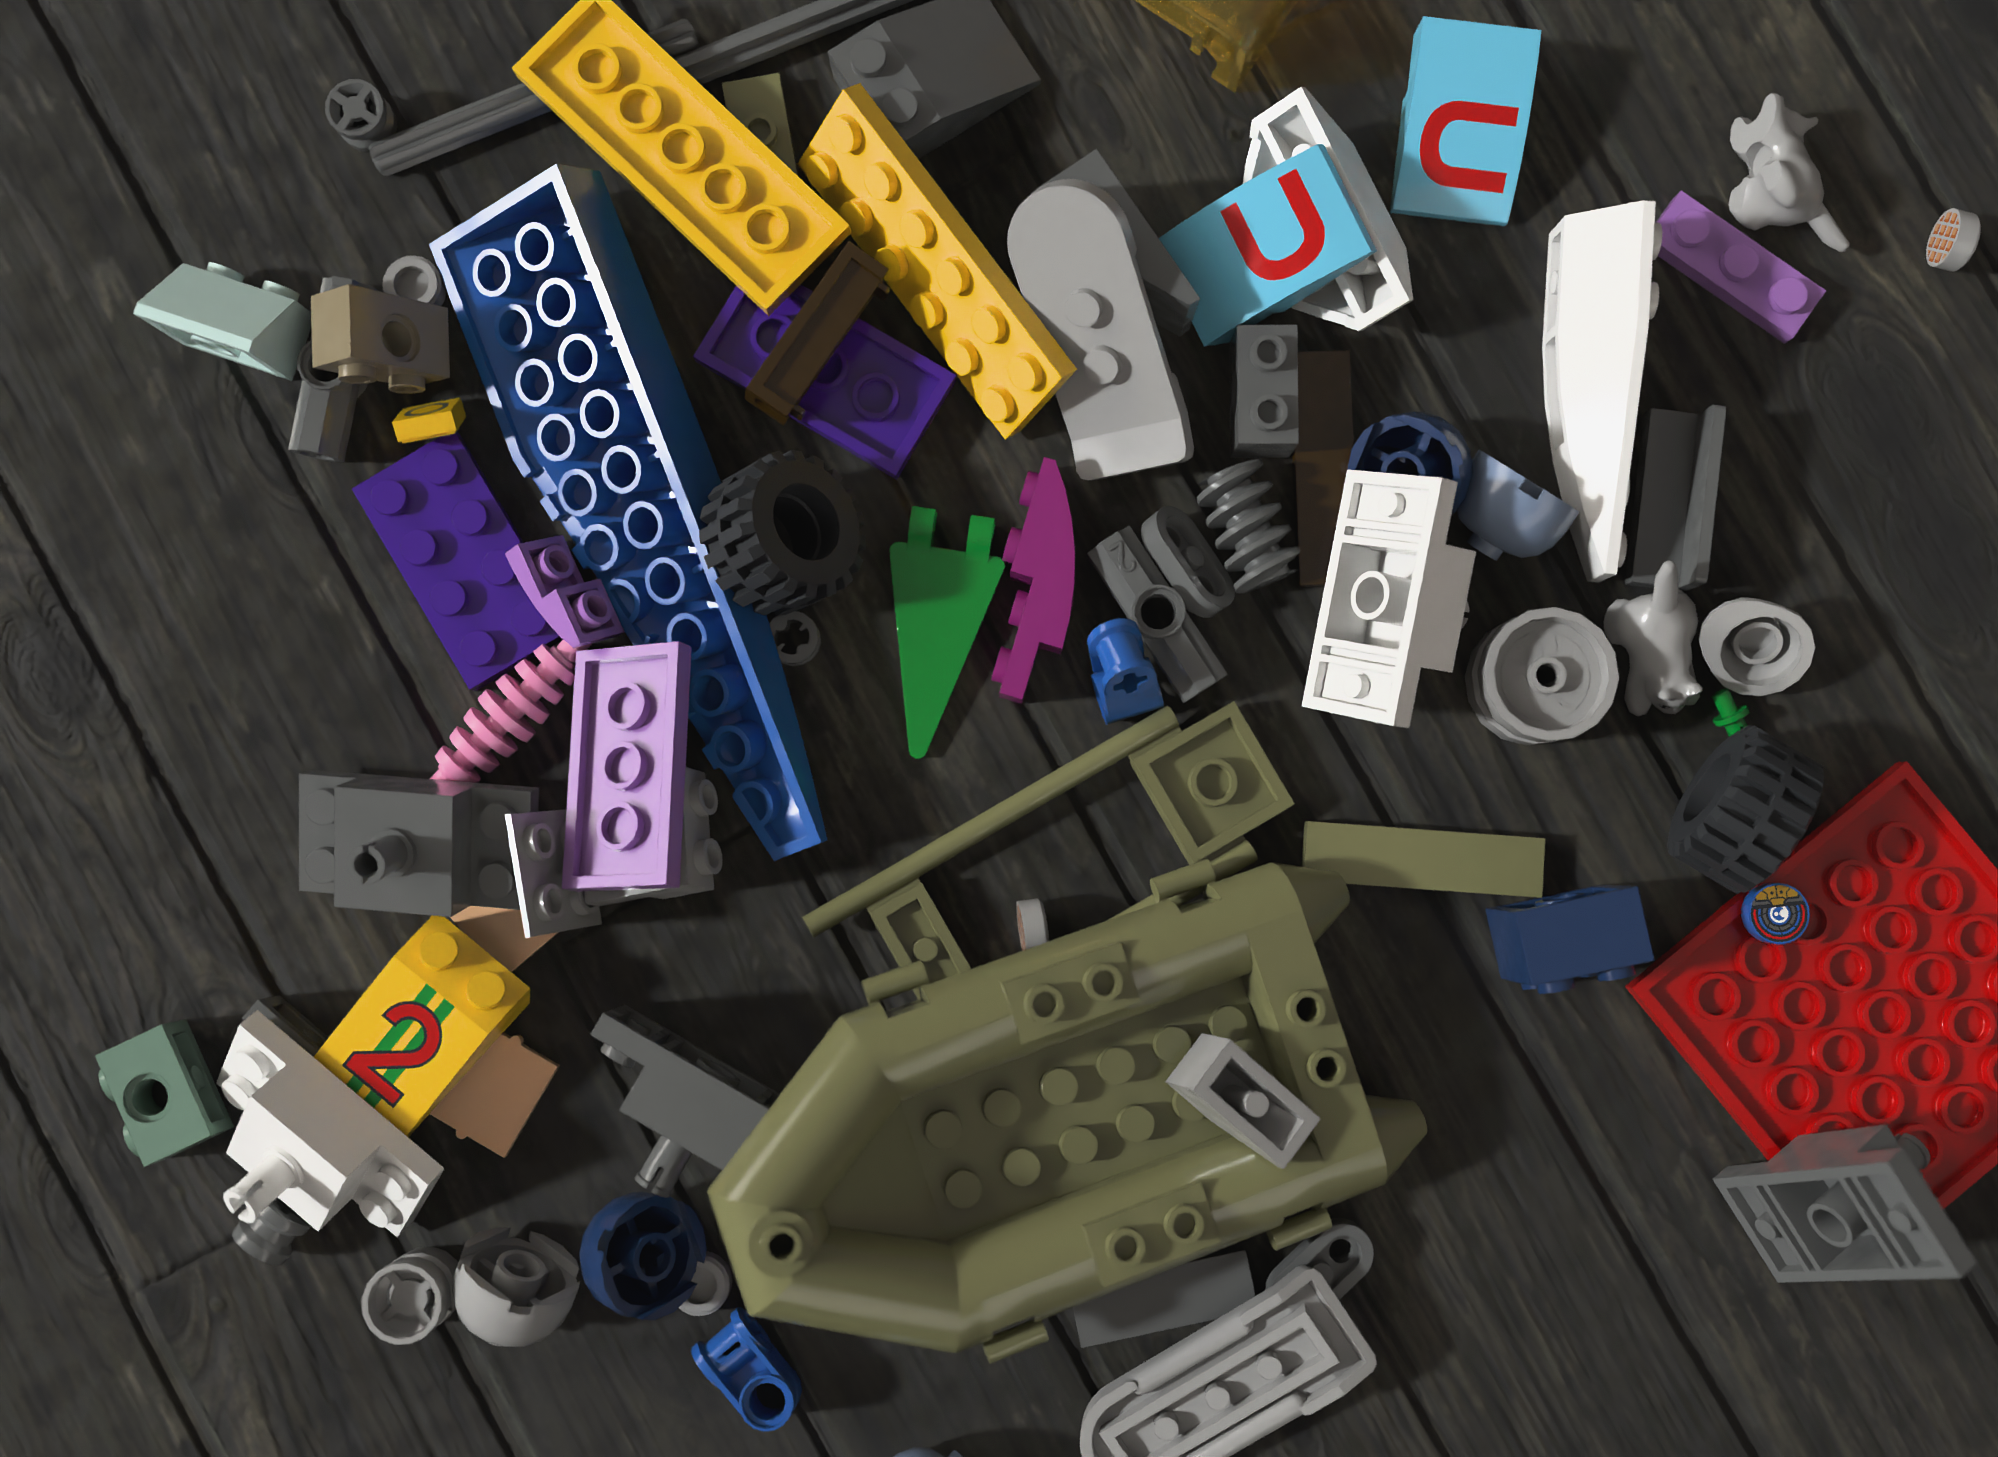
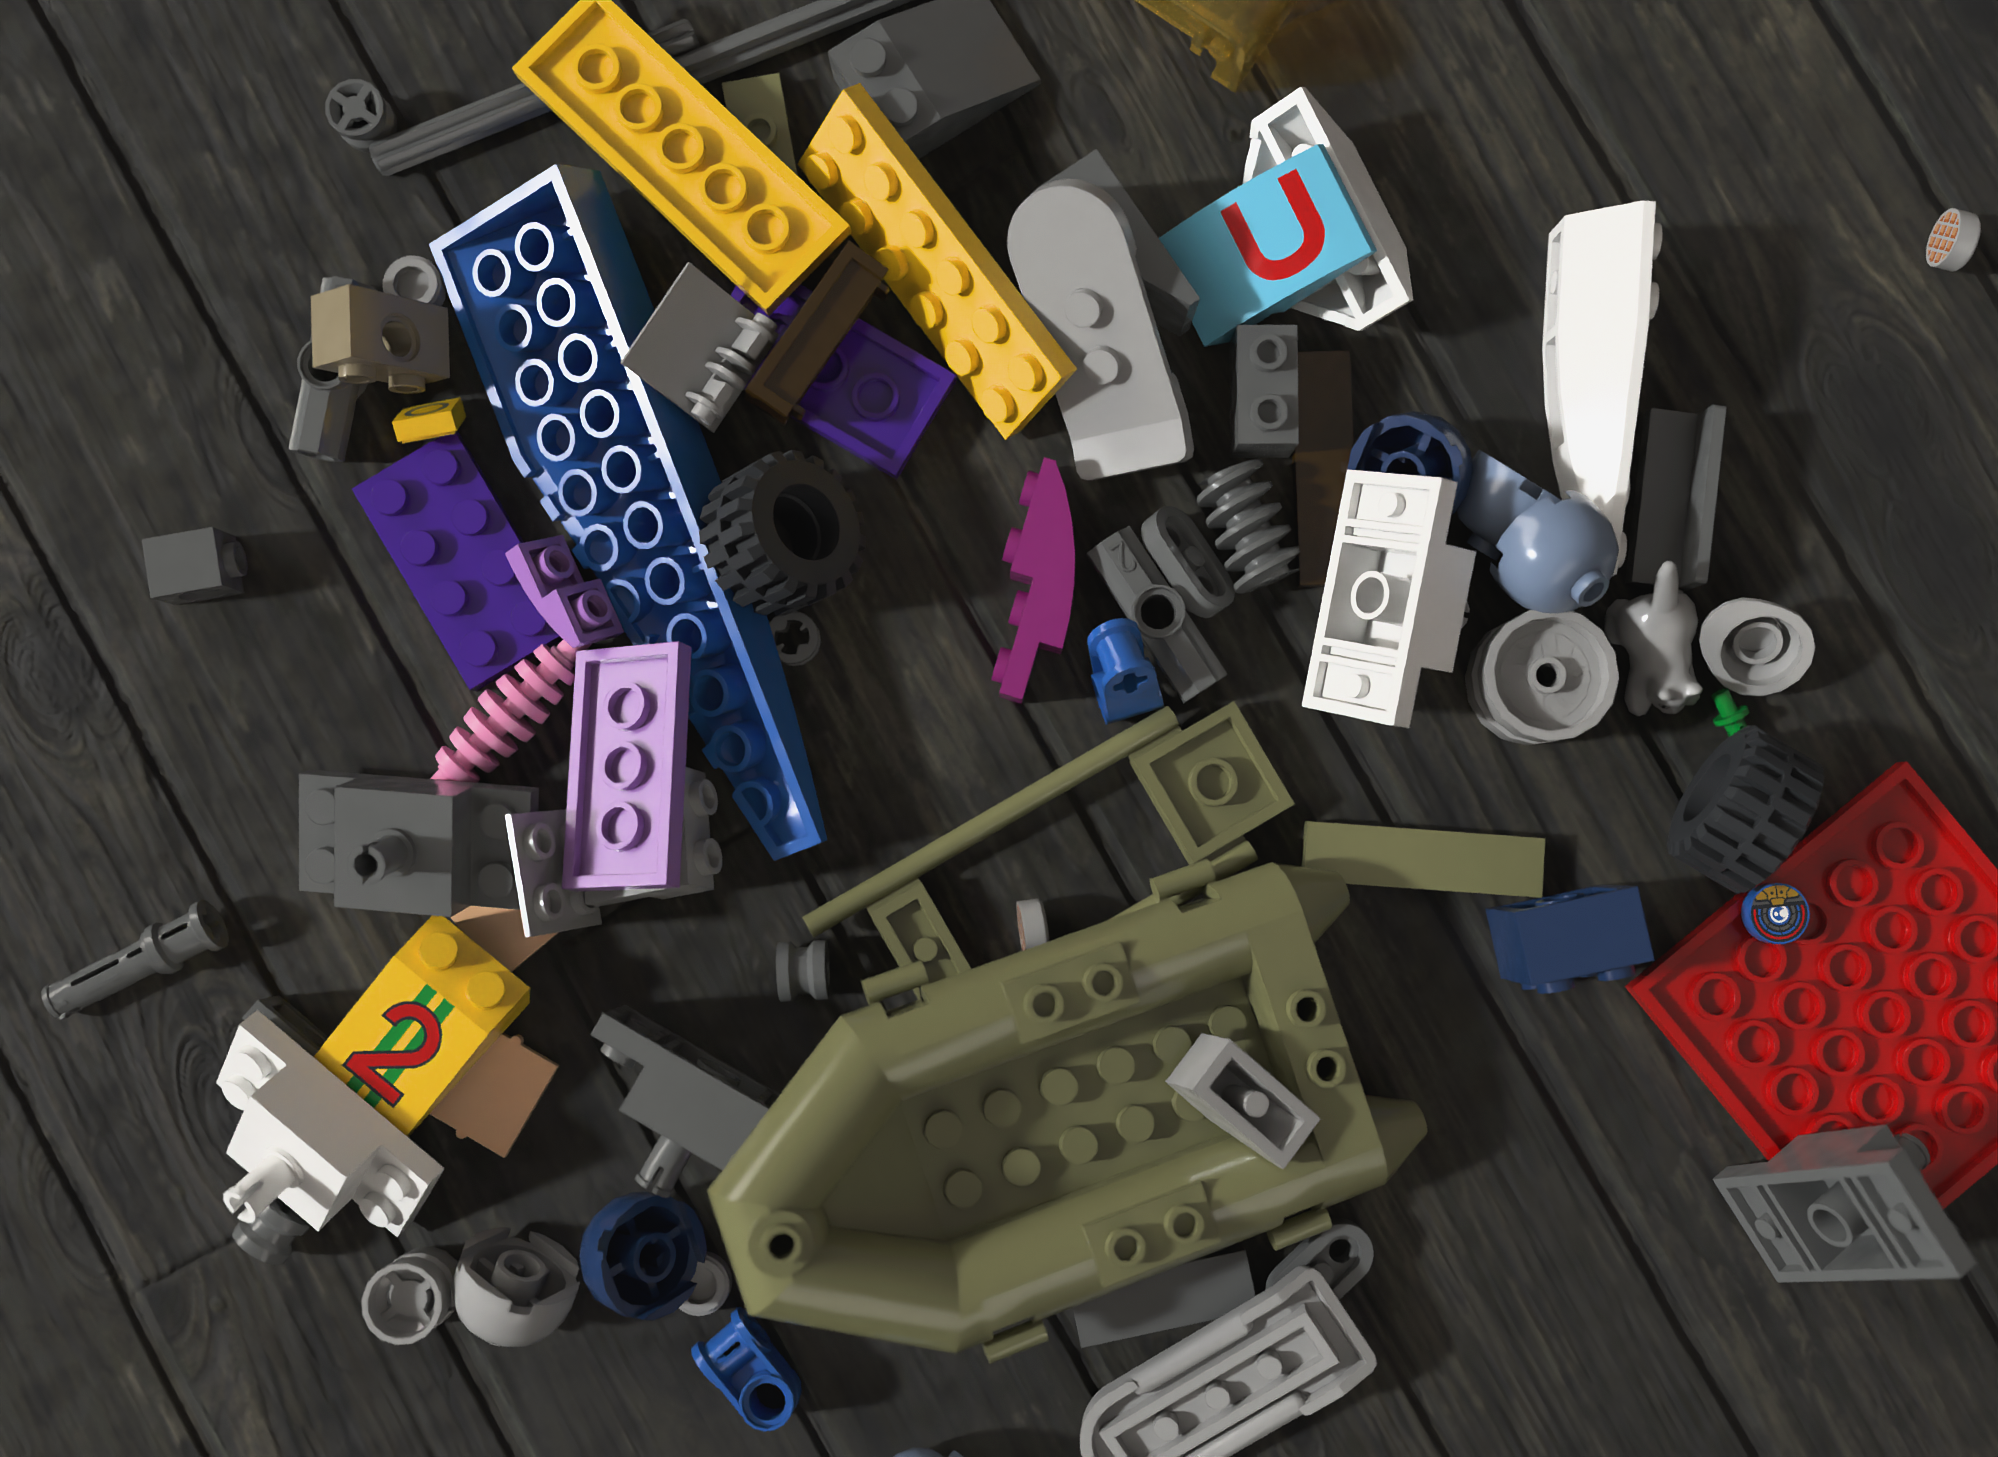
(159, 950): none -> dark grey pin
(193, 1104): sand green brick -> none
(194, 566): none -> dark grey brick
(230, 318): light aqua slope -> none
(700, 347): none -> light grey hinge
(803, 970): none -> dark grey wheel
(938, 613): green flag -> none
(1464, 120): medium azure slope -> none
(1557, 555): none -> sand blue cylinder
(1736, 268): medium lavender plate -> none
(1782, 178): light grey animal -> none

